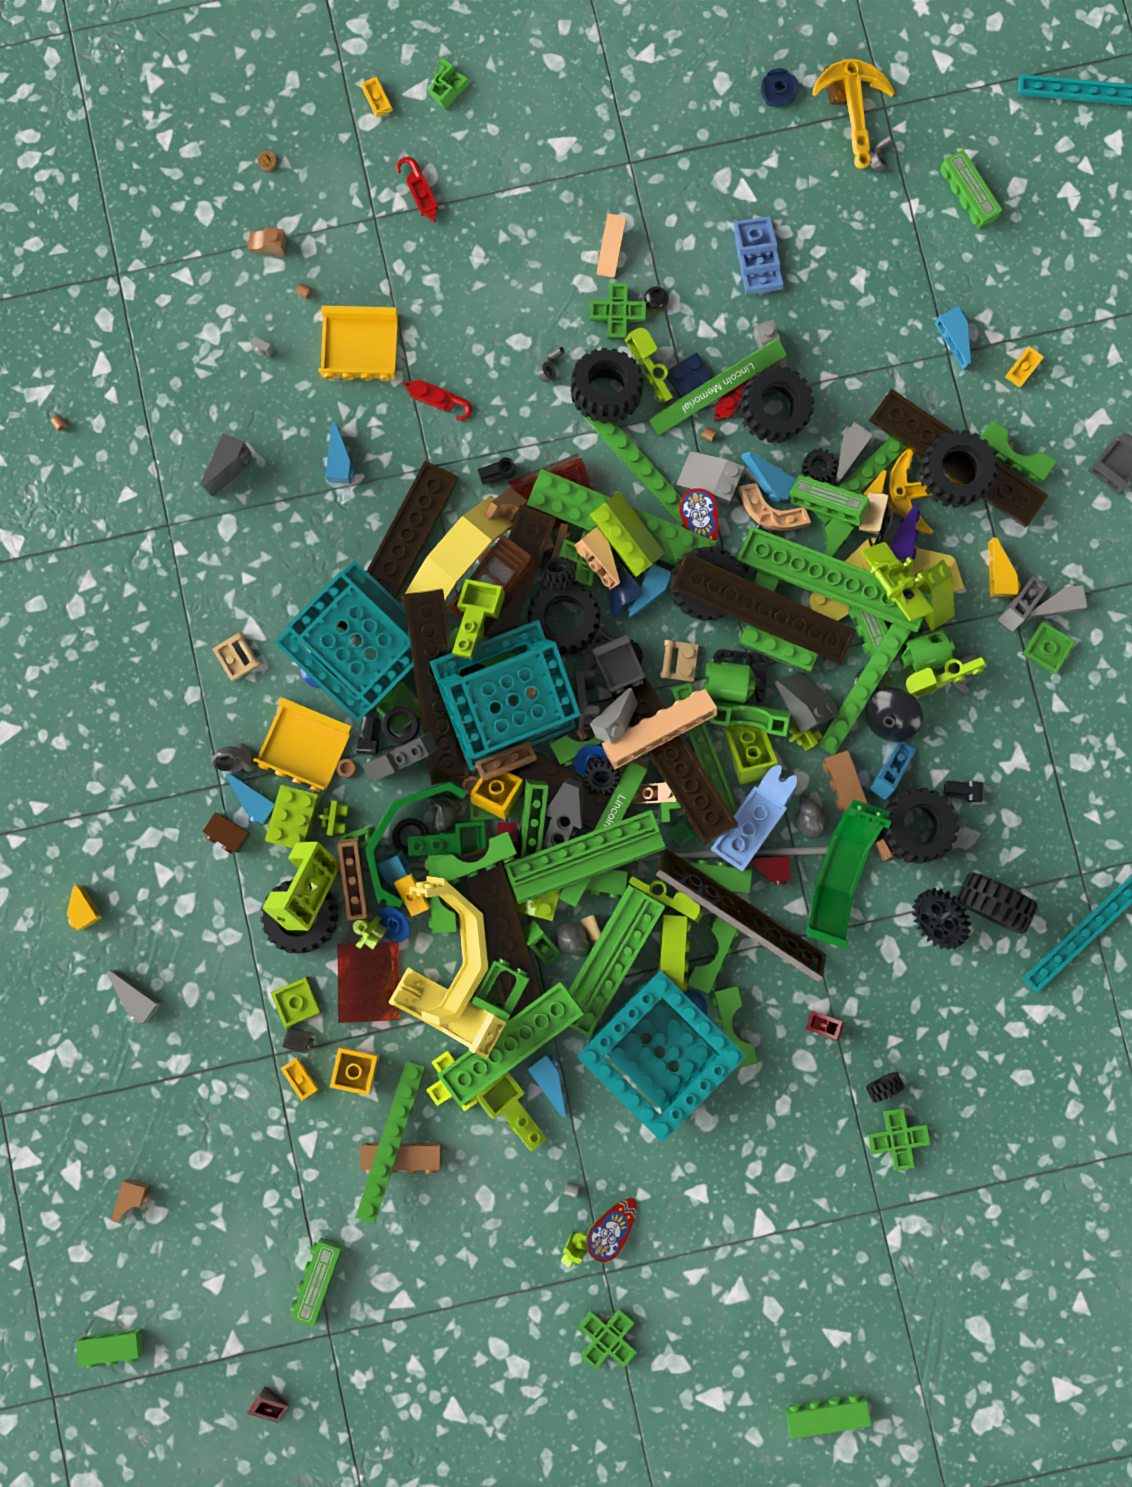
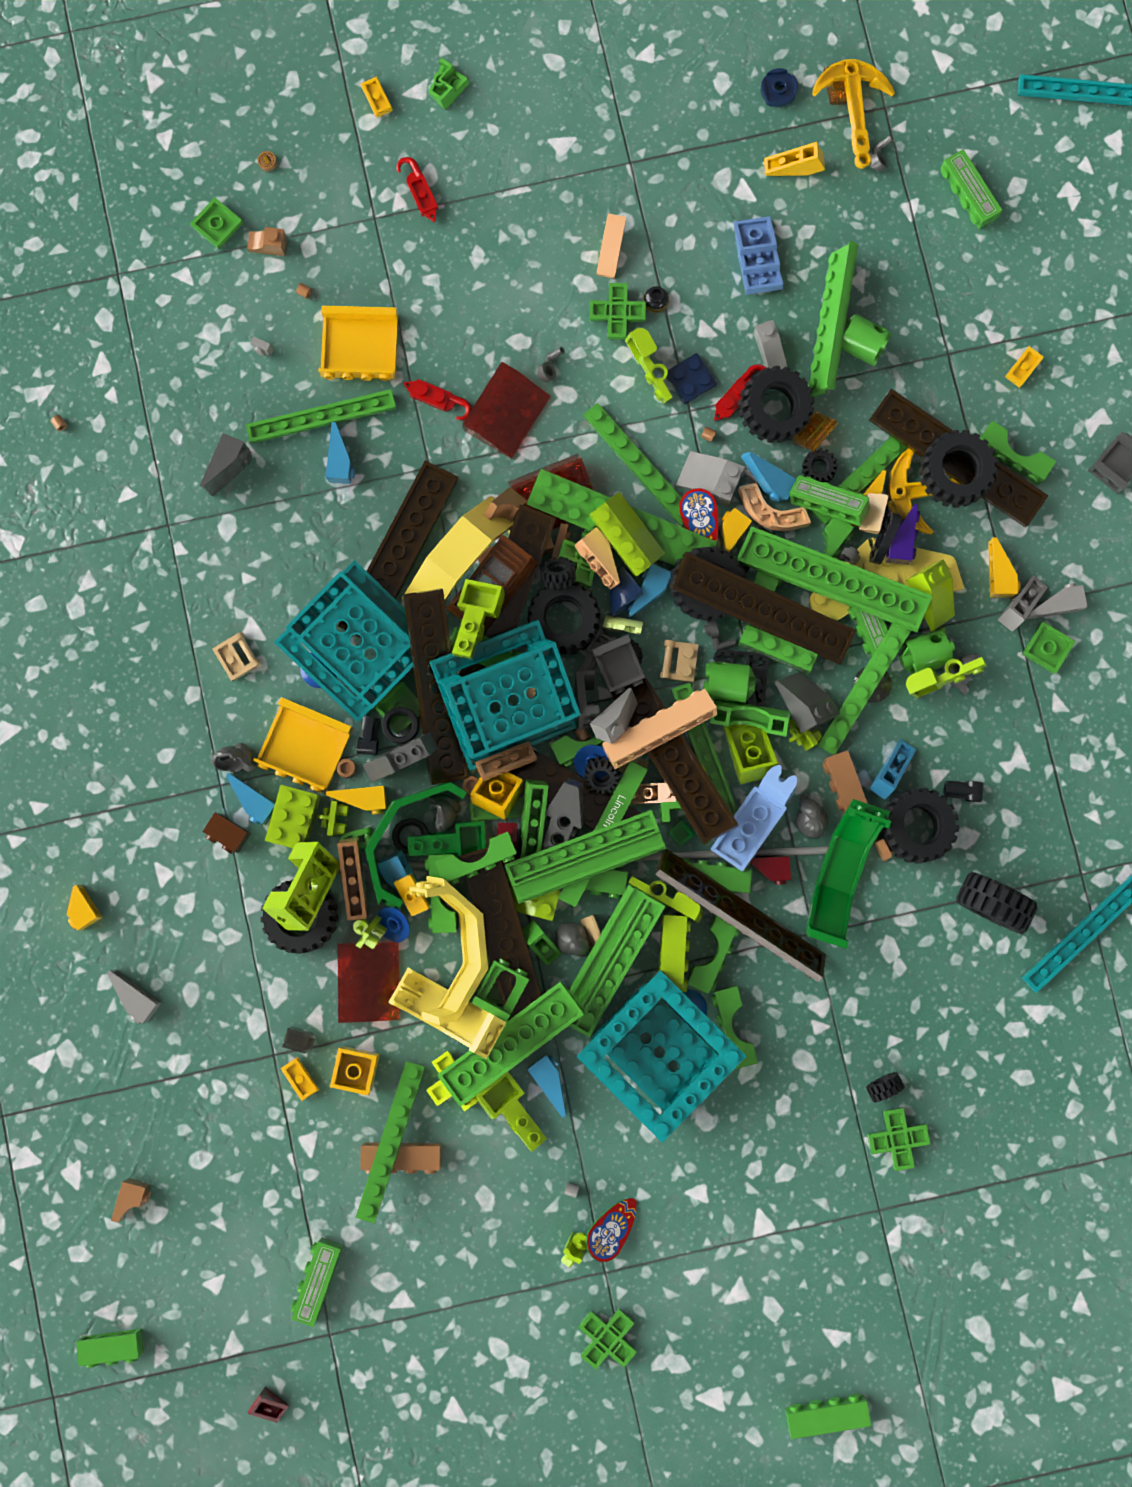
(216, 223): none -> bright green plate
(296, 1002): lime tile -> none
(320, 416): none -> bright green plate
(369, 798): none -> yellow slope
(494, 471): black piece -> none
(505, 410): none -> clear red slope
(606, 364): black tyre -> none
(621, 624): none -> yellowish green slope
(712, 630): none -> dark grey plate
(717, 386): bright green tile -> none
(733, 528): none -> yellow slope
(796, 162): none -> yellow slope
(815, 431): none -> clear orange plate
(825, 1025): dark red slope -> none
(832, 319): none -> bright green plate
(849, 555): none -> dark grey plate
(851, 446): light grey slope -> none
(864, 339): none -> bright green cylinder
(899, 707): black dish -> none
(905, 584): lime piece -> none
(951, 930): black gear -> none
(954, 330): dark azure slope -> none

